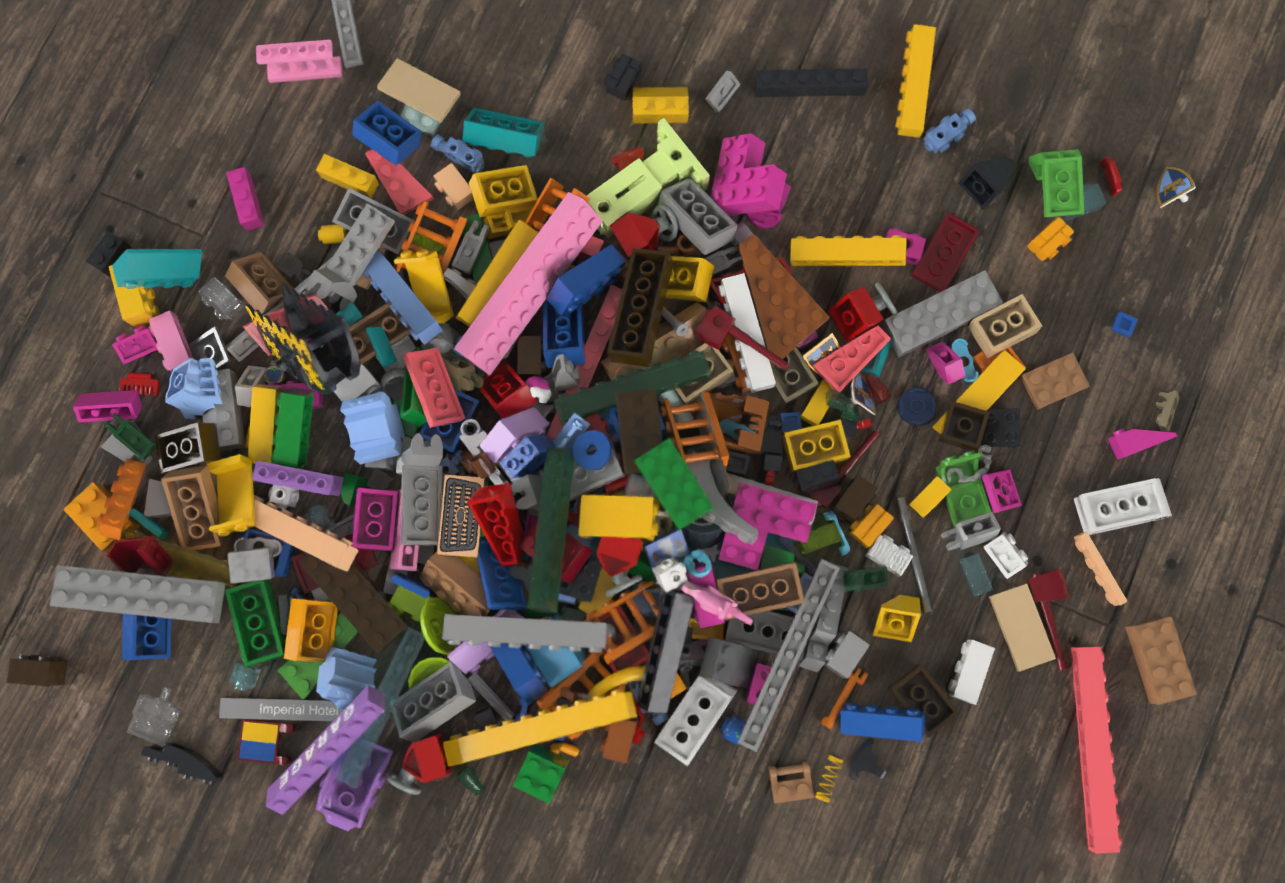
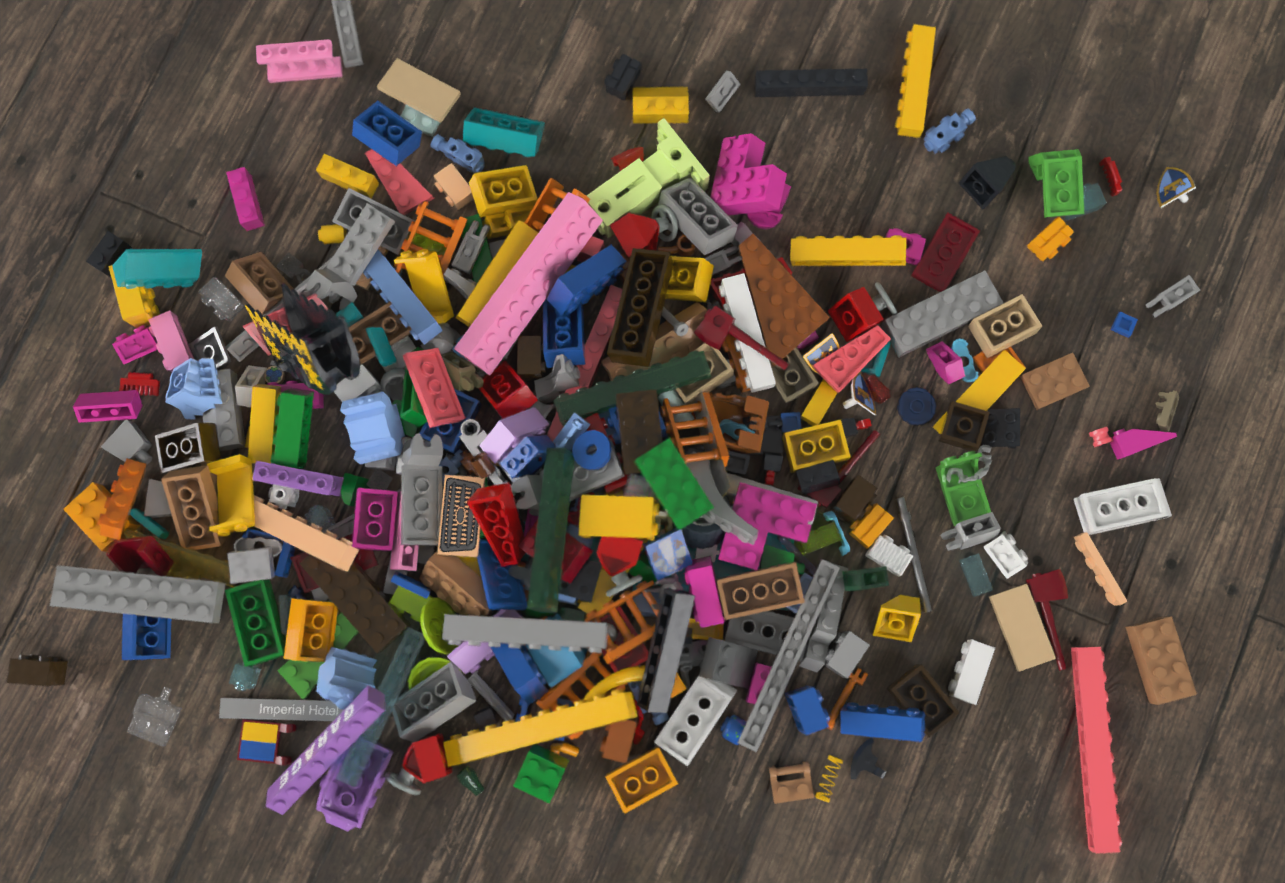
(131, 437): dark green hinge -> none
(190, 763): black slope -> none
(539, 388): hair -> none
(573, 694): reddish brown tile -> none
(641, 779): none -> light orange brick
(670, 574): white brick -> none
(701, 557): medium azure piece -> none
(715, 601): bright pink animal -> none
(807, 710): none -> blue brick
(845, 405): clear green slope -> none
(930, 497): yellow slope -> none
(1006, 480): dark pink piece -> none
(1100, 437): none -> coral wheel
(1175, 295): none -> light grey hinge

